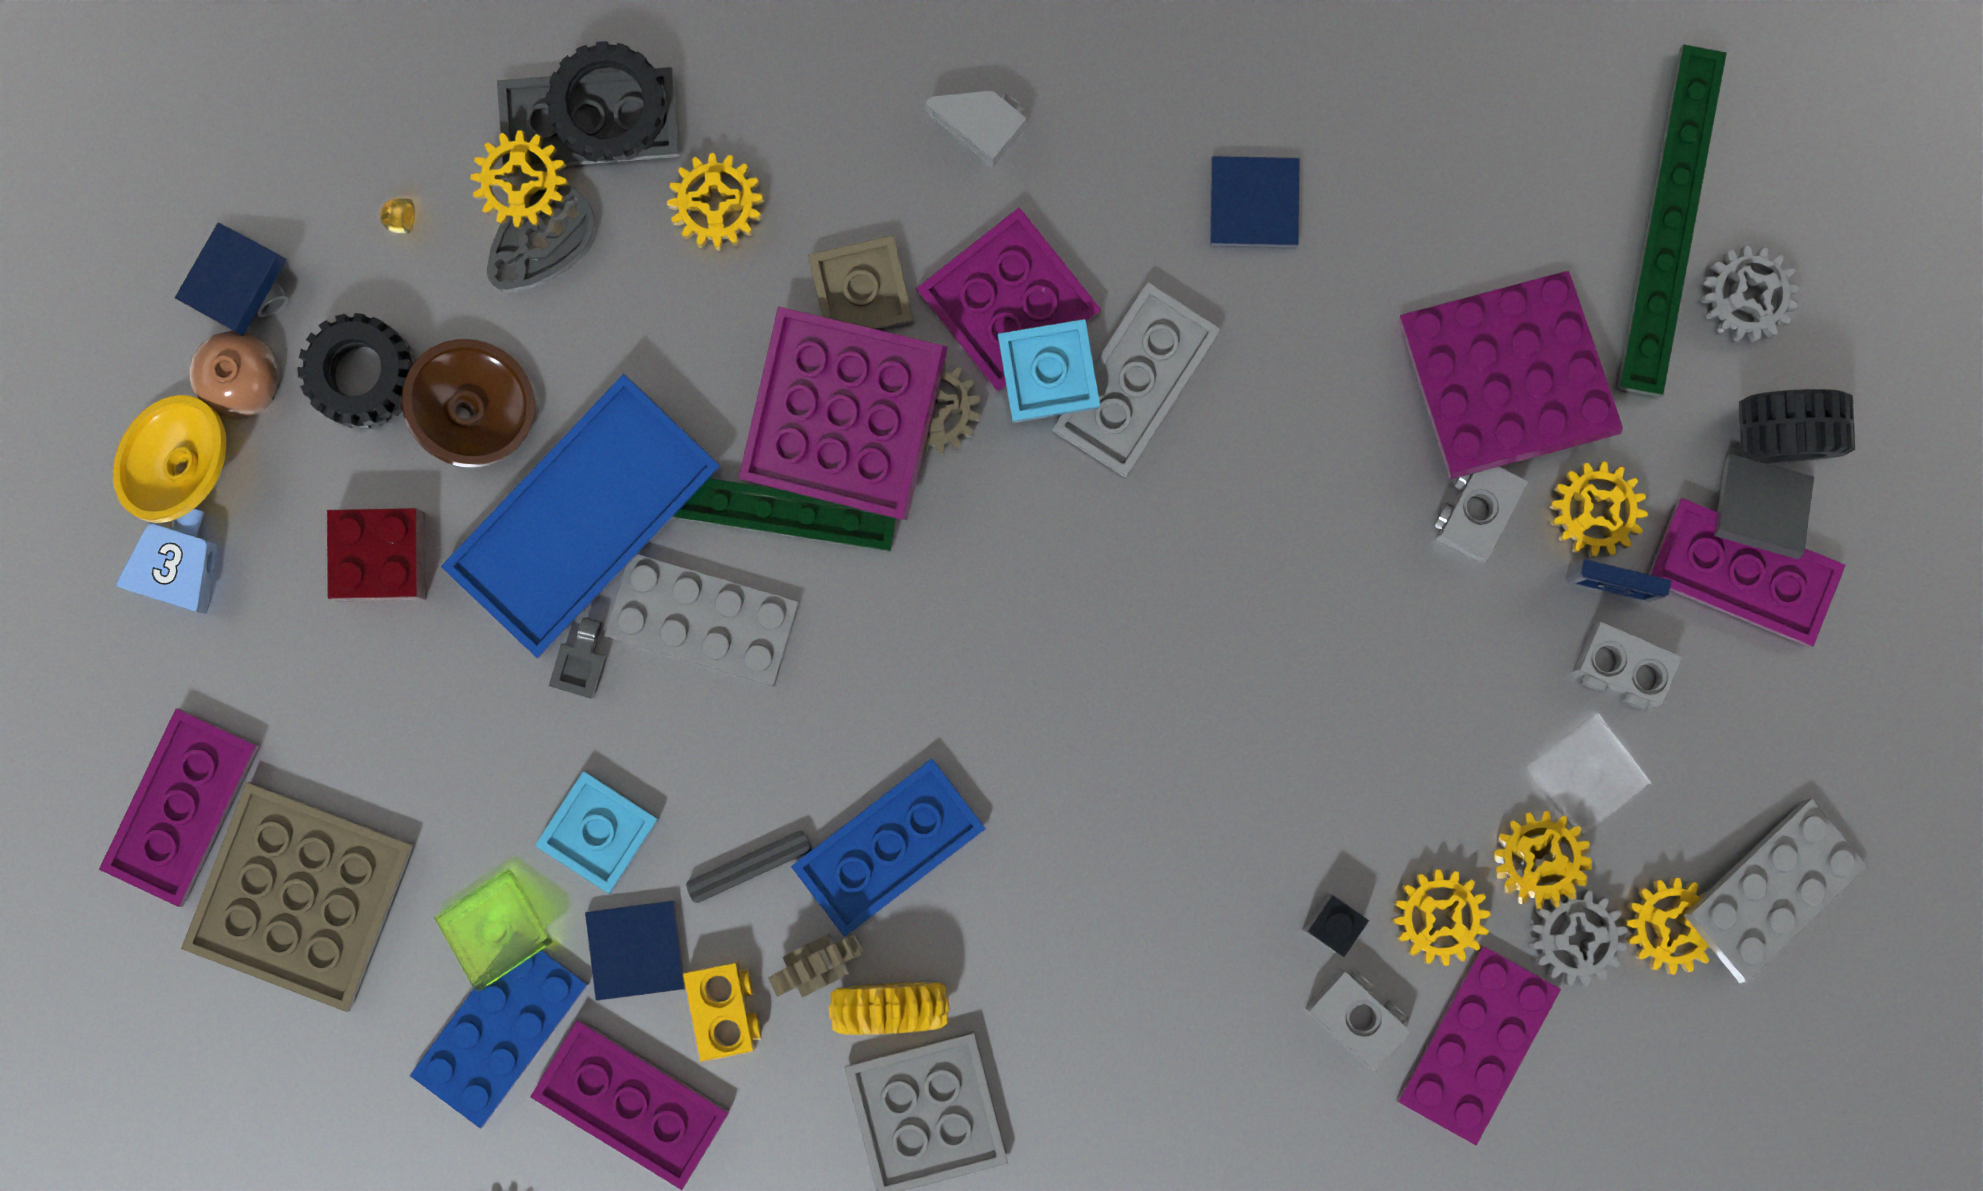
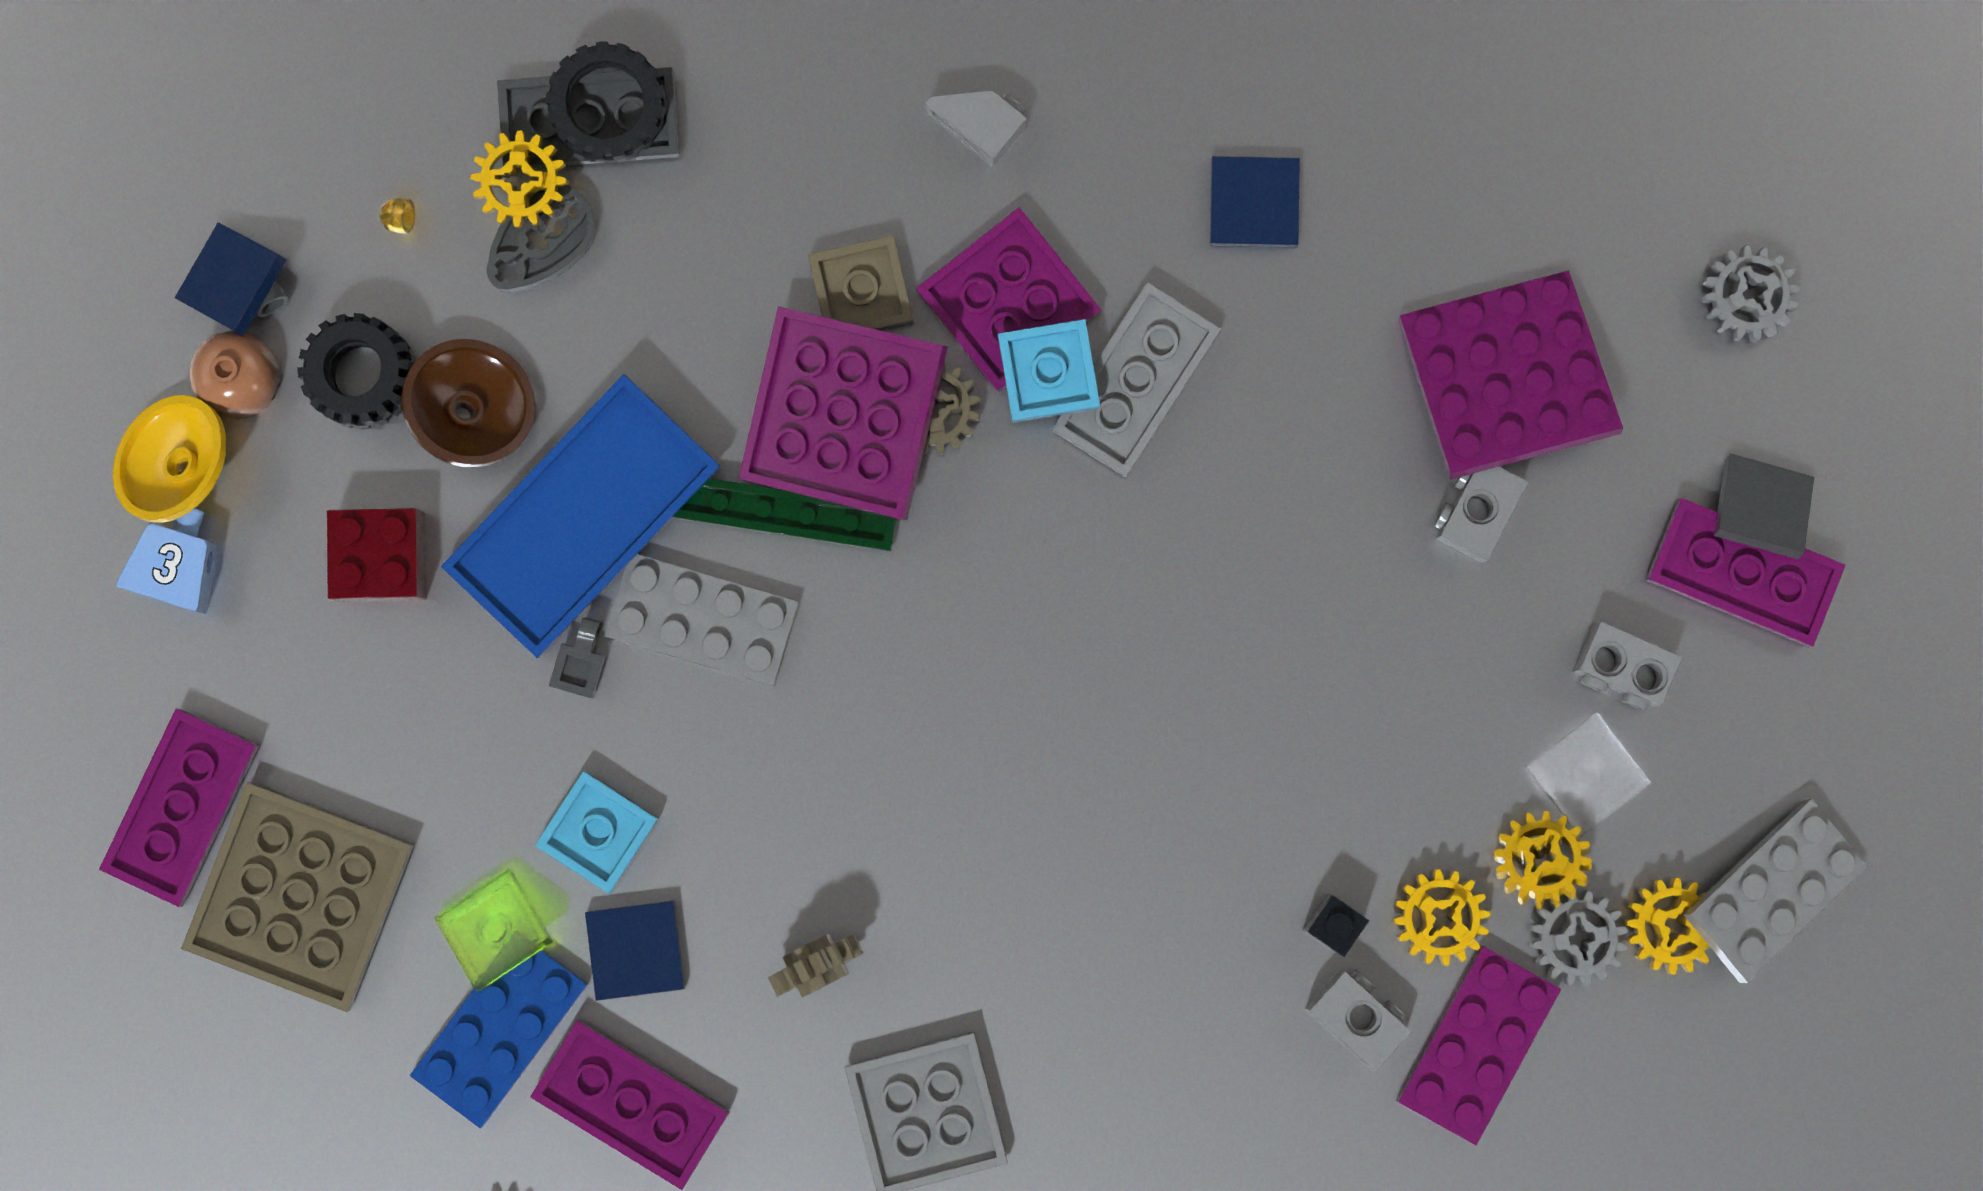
(695, 201): yellow gear -> none
(708, 1012): yellow brick -> none
(748, 866): dark grey axle -> none
(888, 847): blue plate -> none
(888, 1008): yellow gear -> none
(1611, 525): yellow gear -> none
(1618, 580): dark blue tile -> none
(1671, 220): dark green plate -> none
(1797, 425): black tyre -> none

